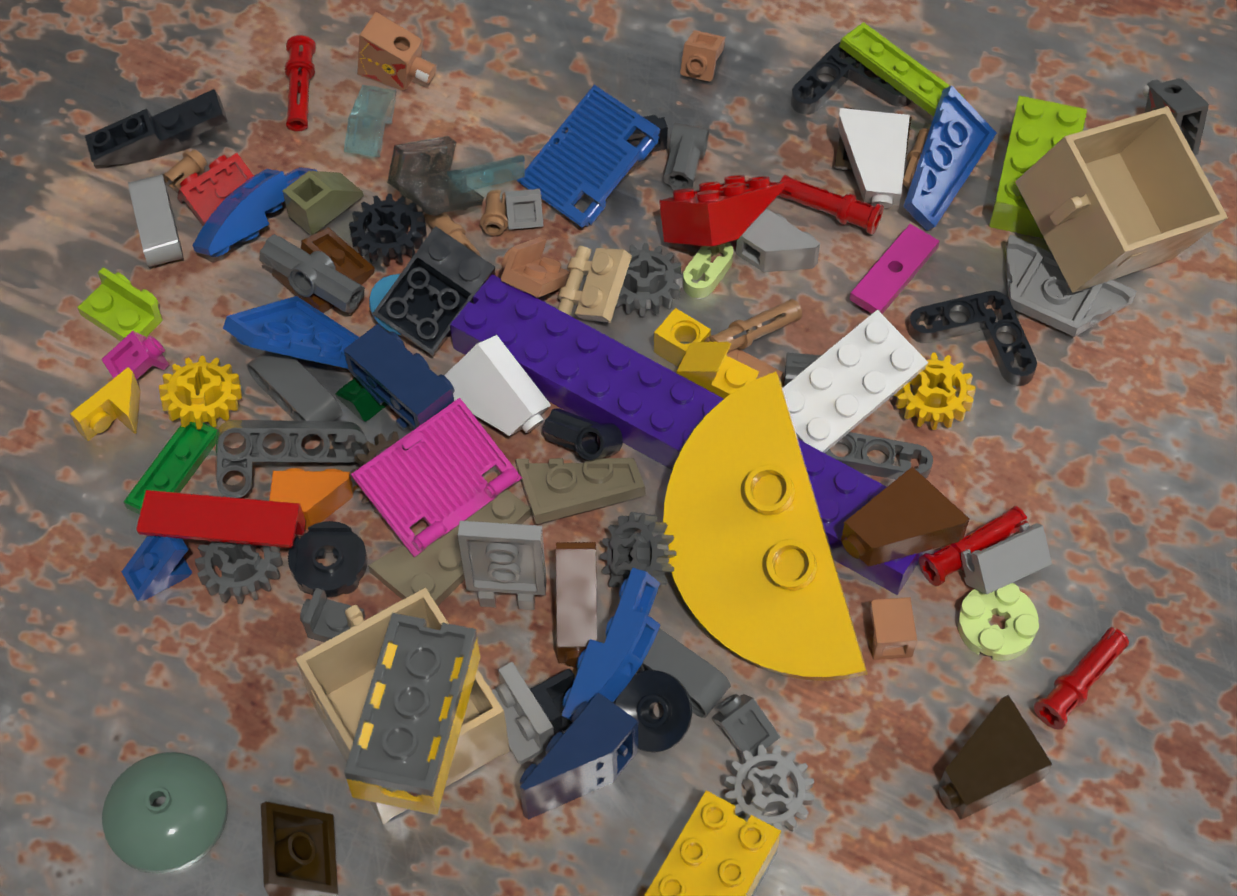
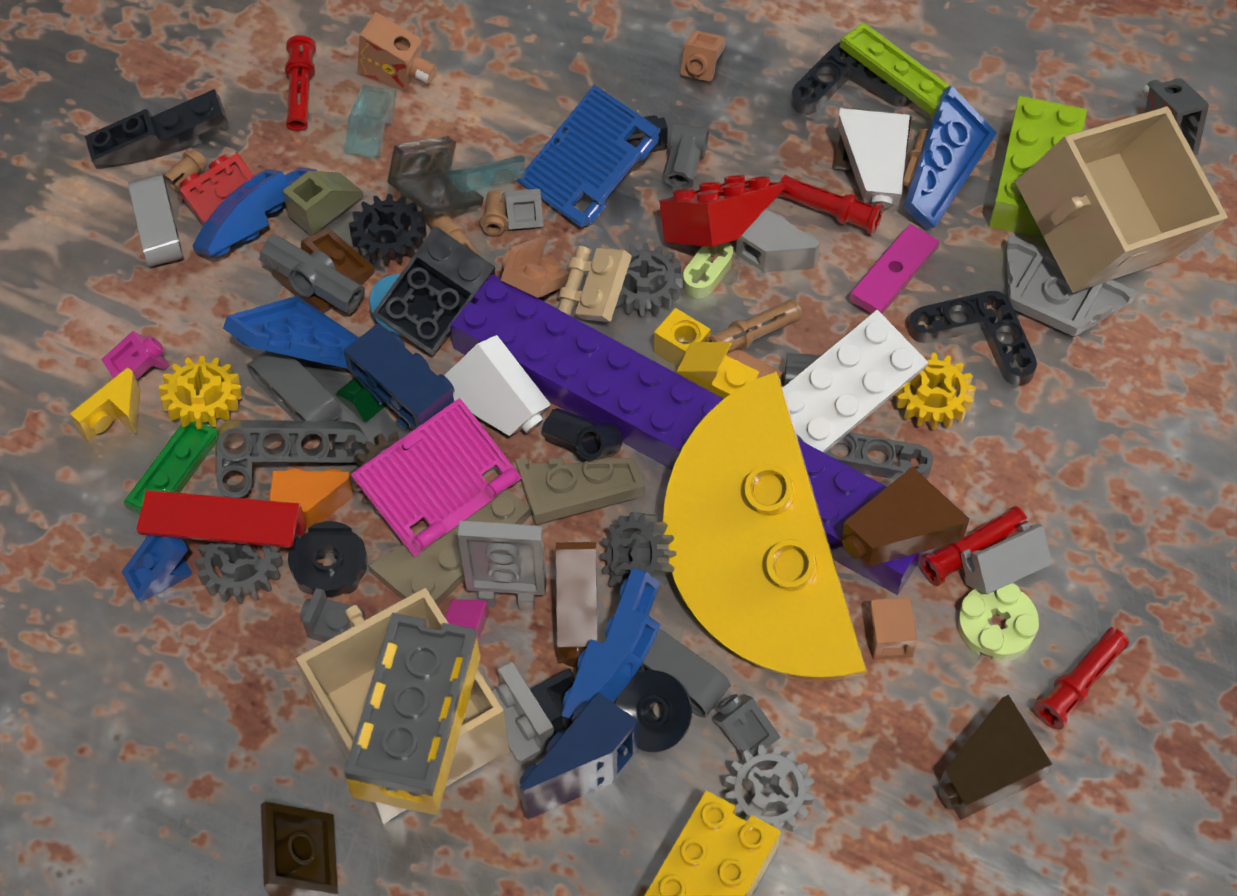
(121, 307): lime bracket -> none
(179, 829): sand green dish -> none
(468, 614): none -> dark pink slope

